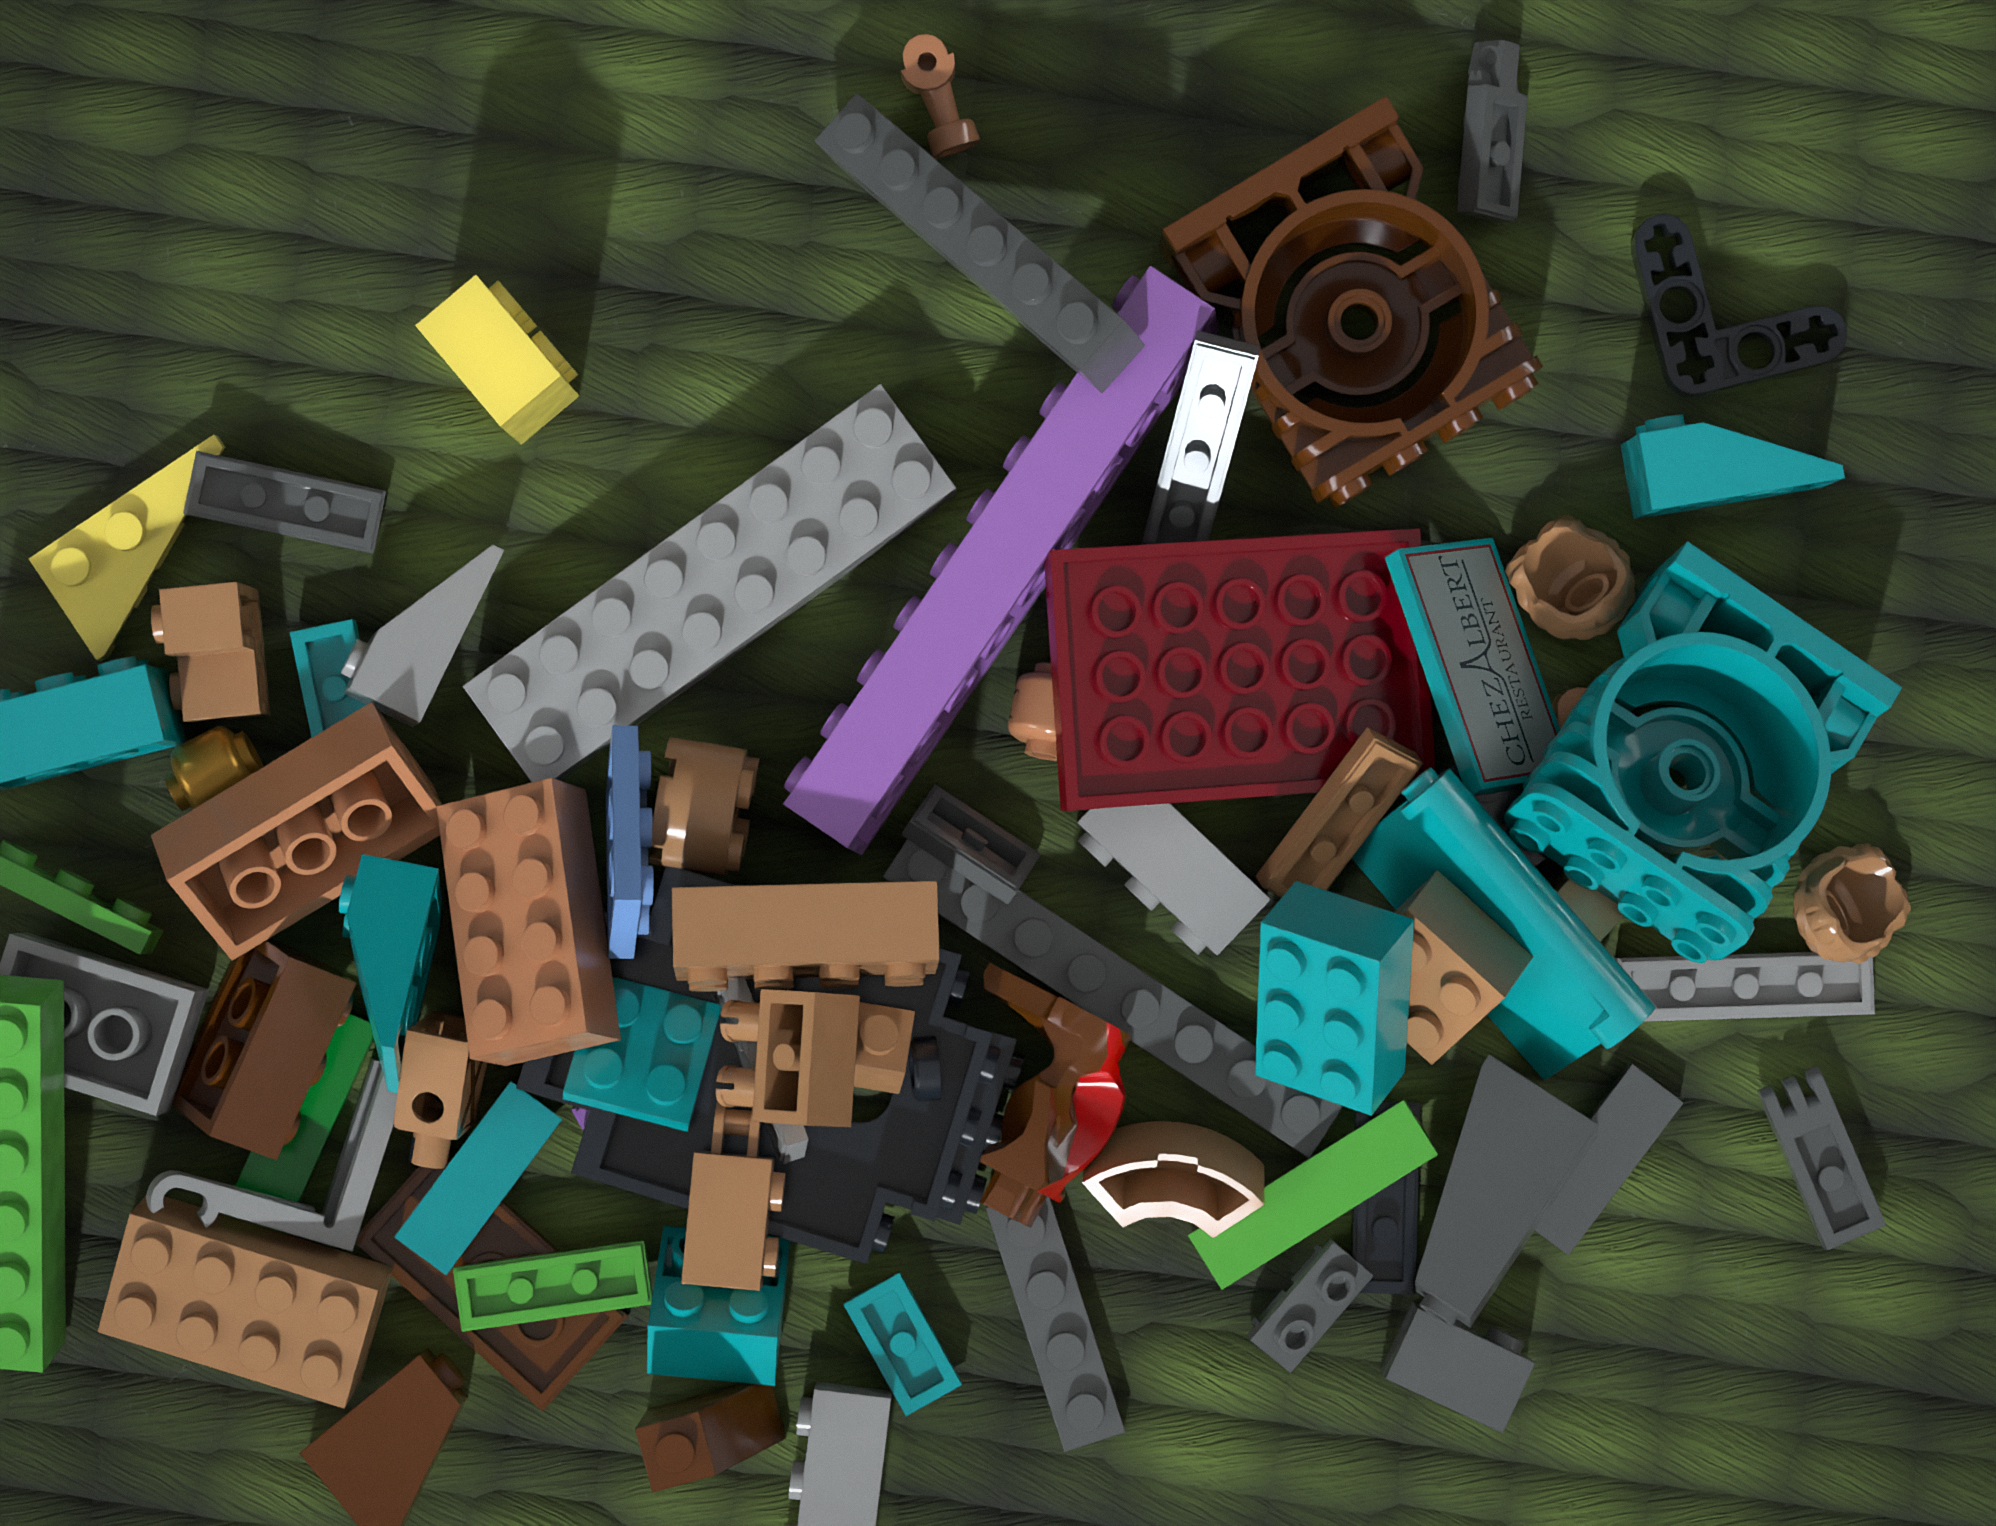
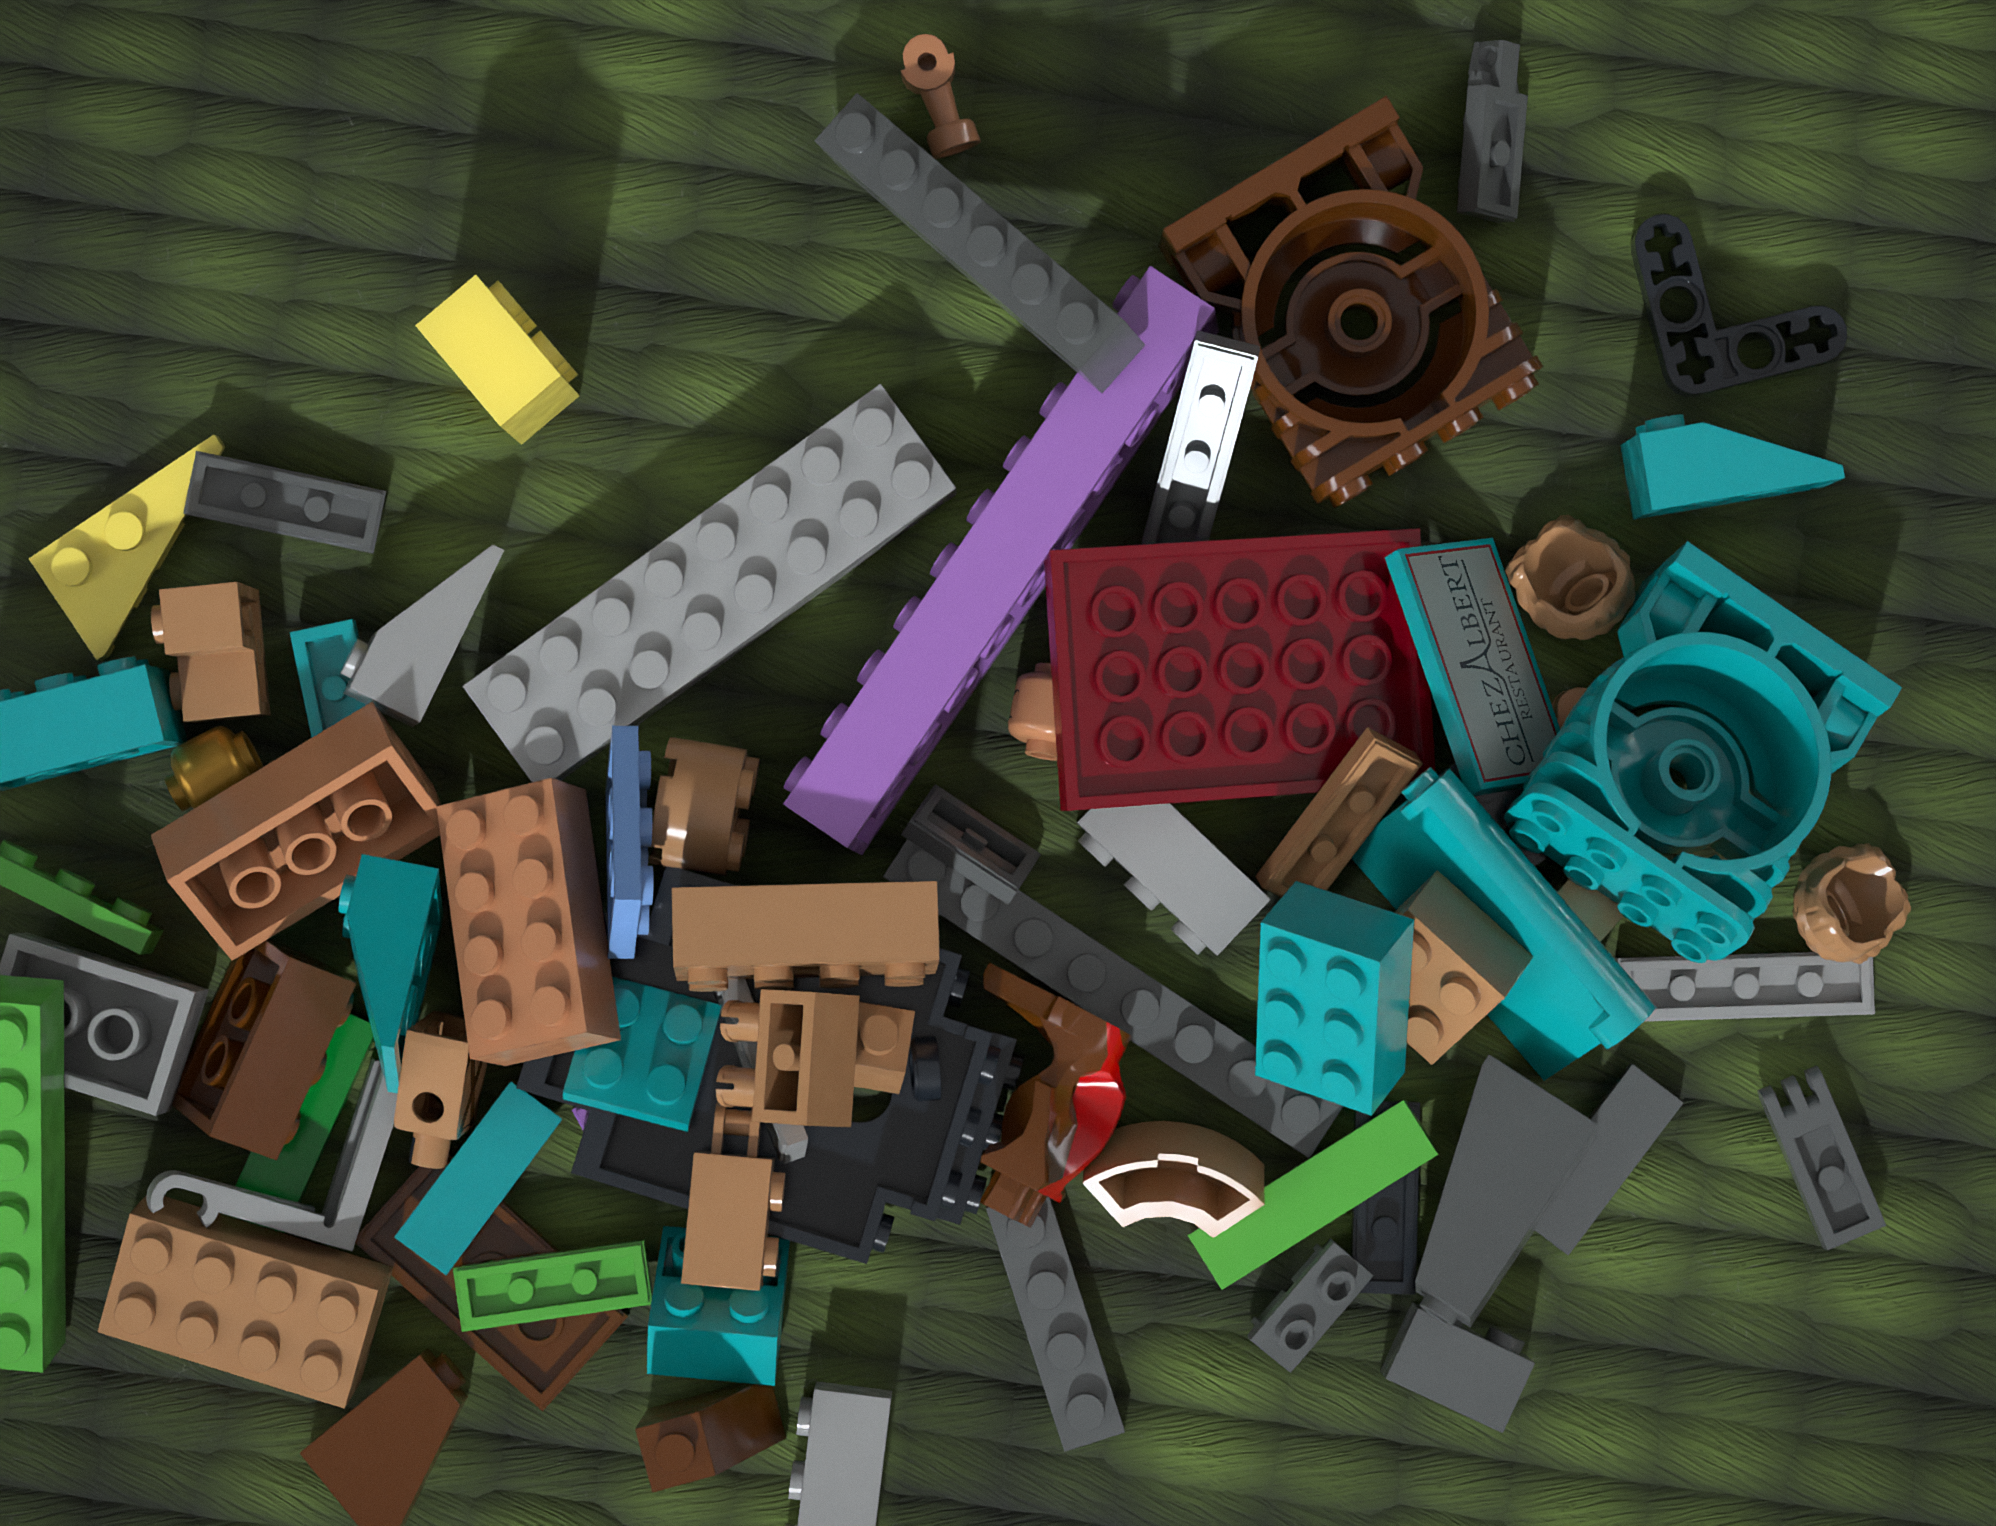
(902, 1343): teal plate -> none

